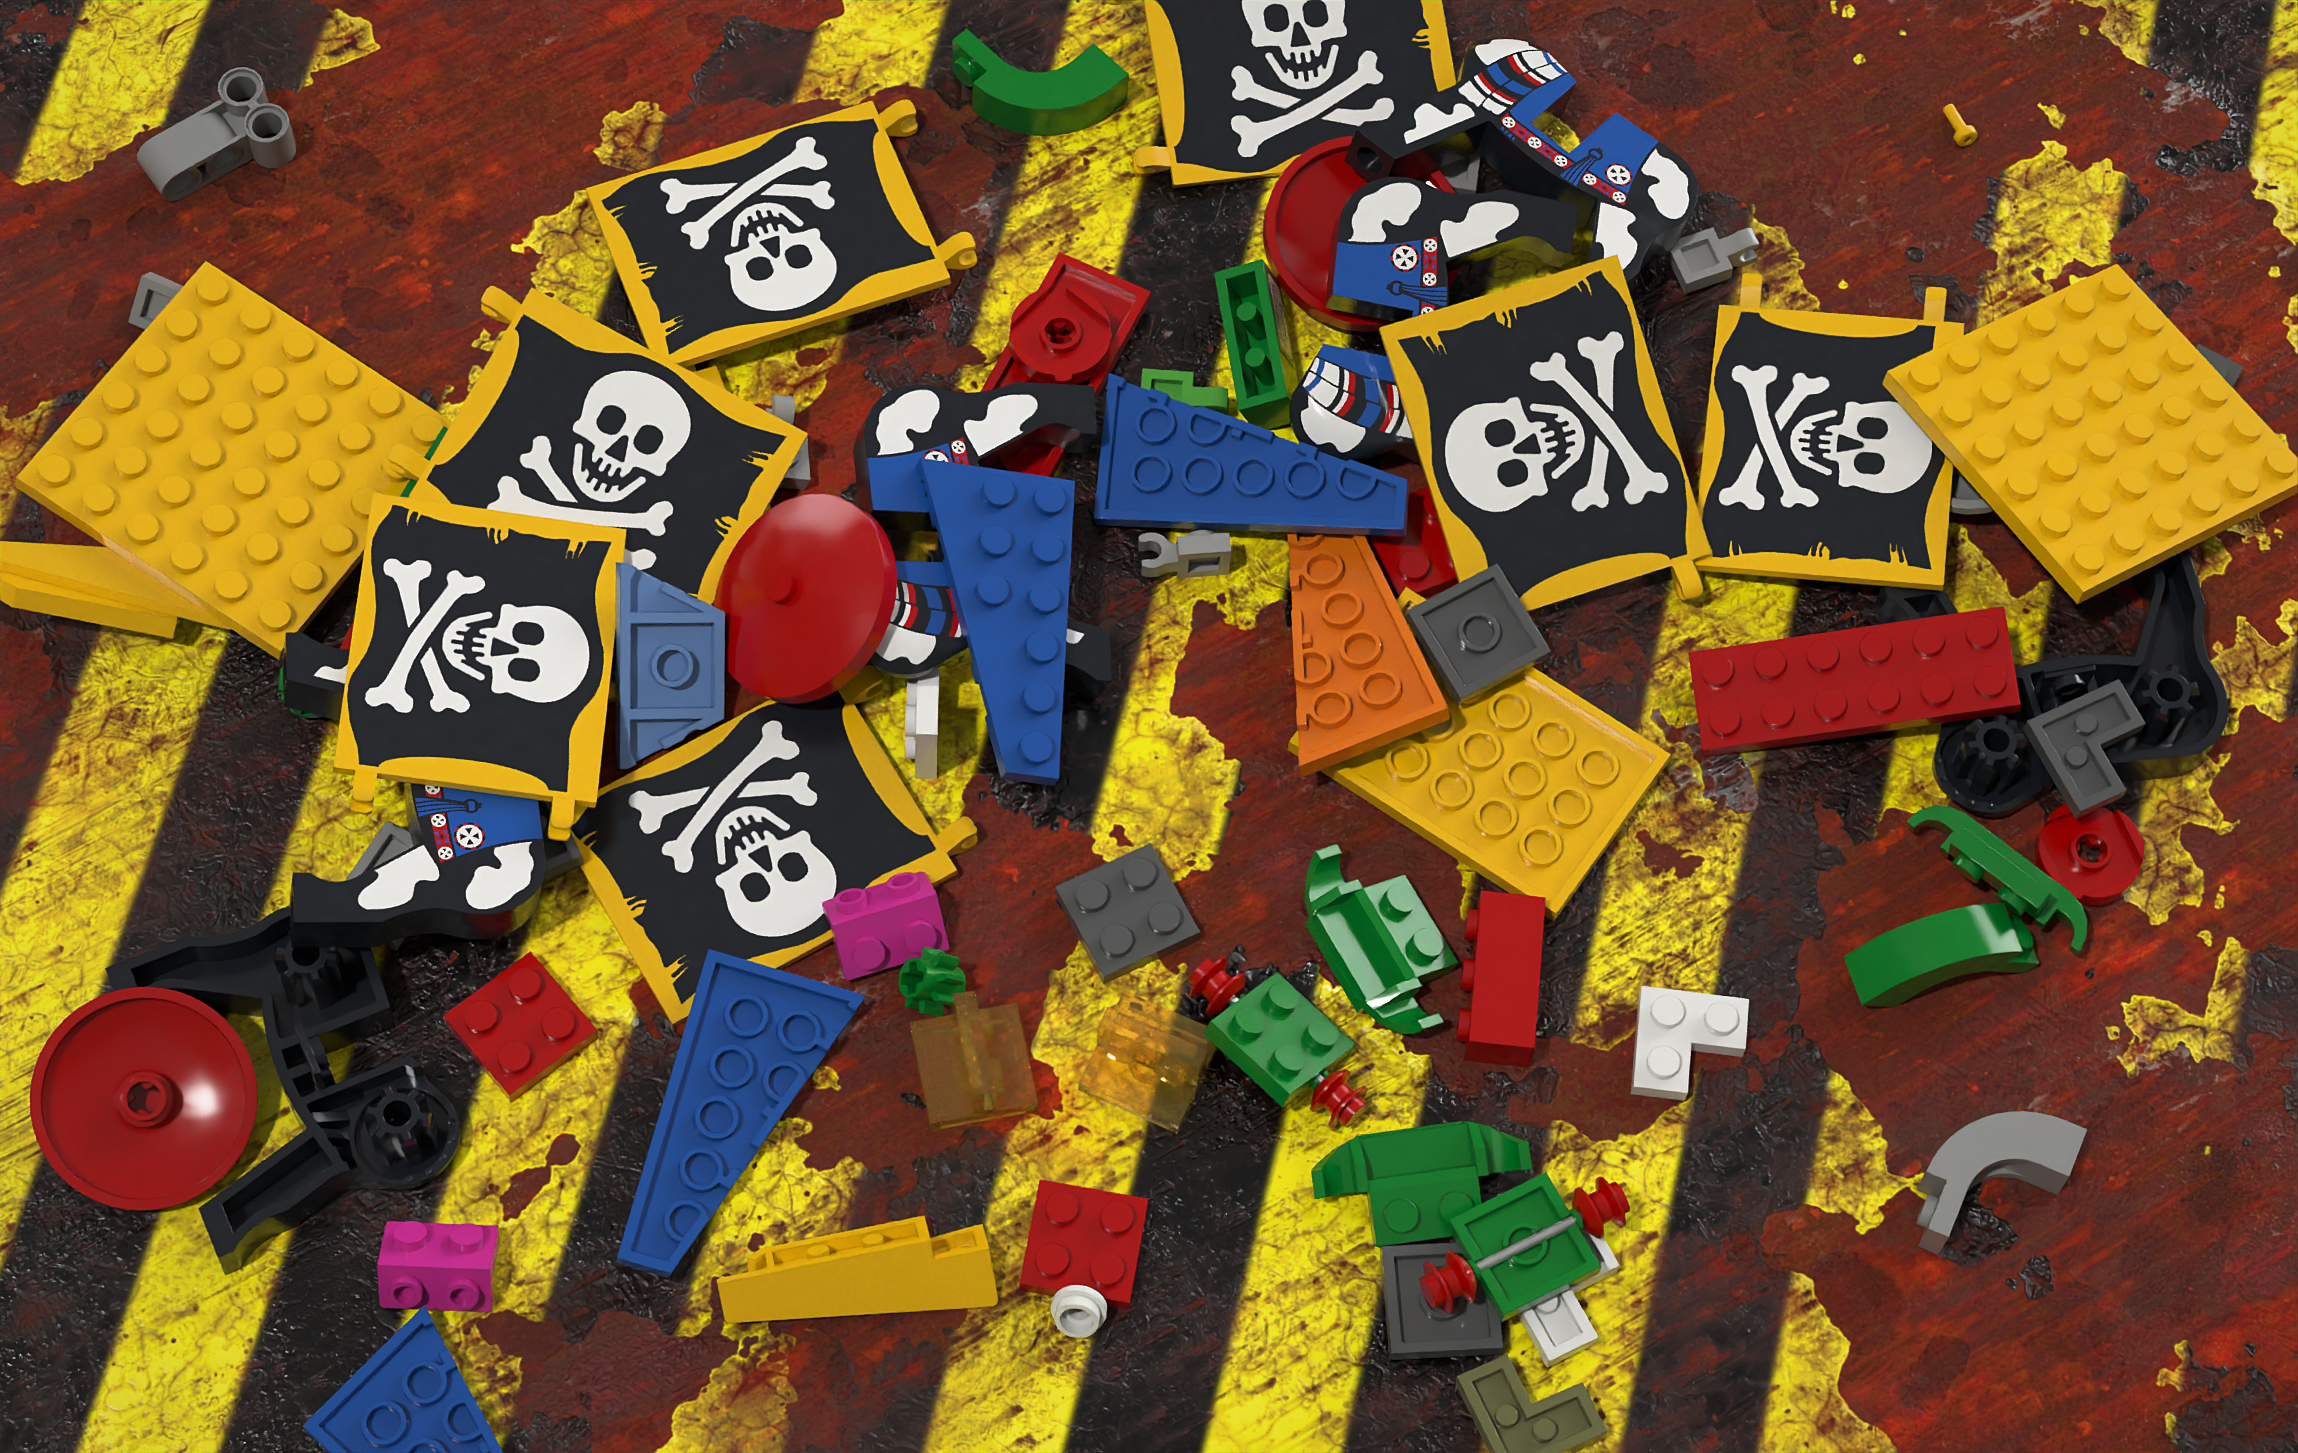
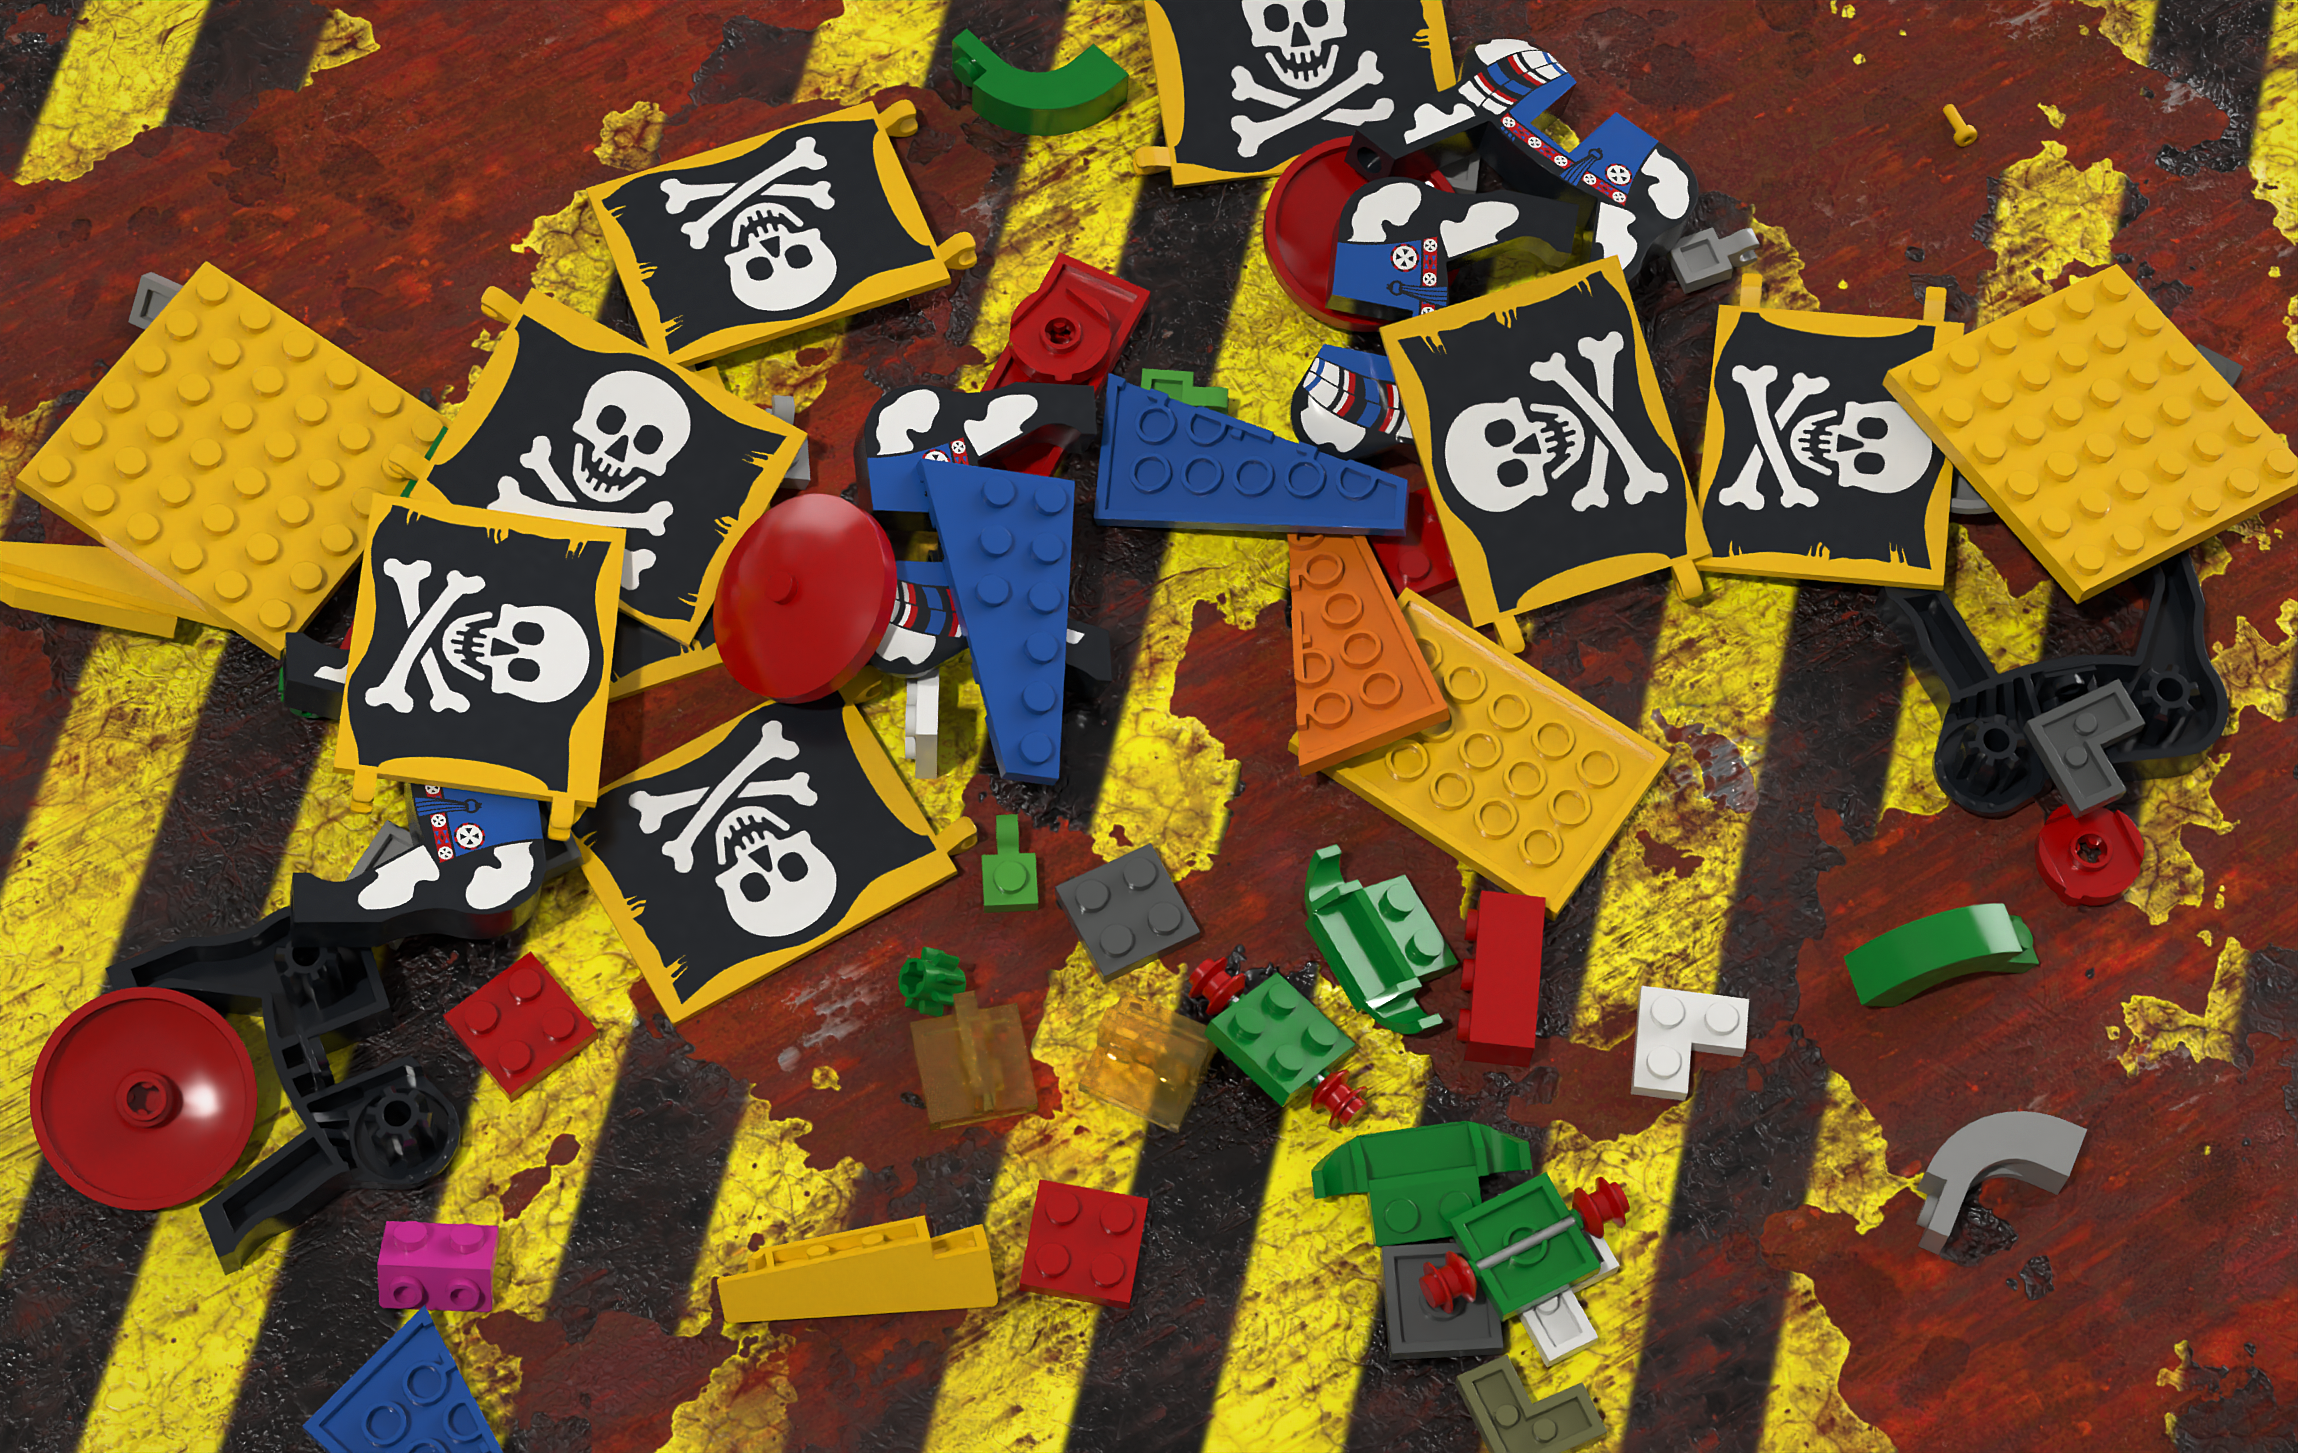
(219, 138): light grey piece -> none
(664, 665): medium blue wing -> none
(736, 1072): blue wing -> none
(885, 924): dark pink bracket -> none
(1009, 876): none -> bright green plate
(1078, 1310): white plate -> none
(1193, 555): light grey plate -> none
(1257, 343): green brick -> none
(1477, 634): dark grey plate -> none
(1854, 681): red plate -> none
(2018, 881): green plate -> none

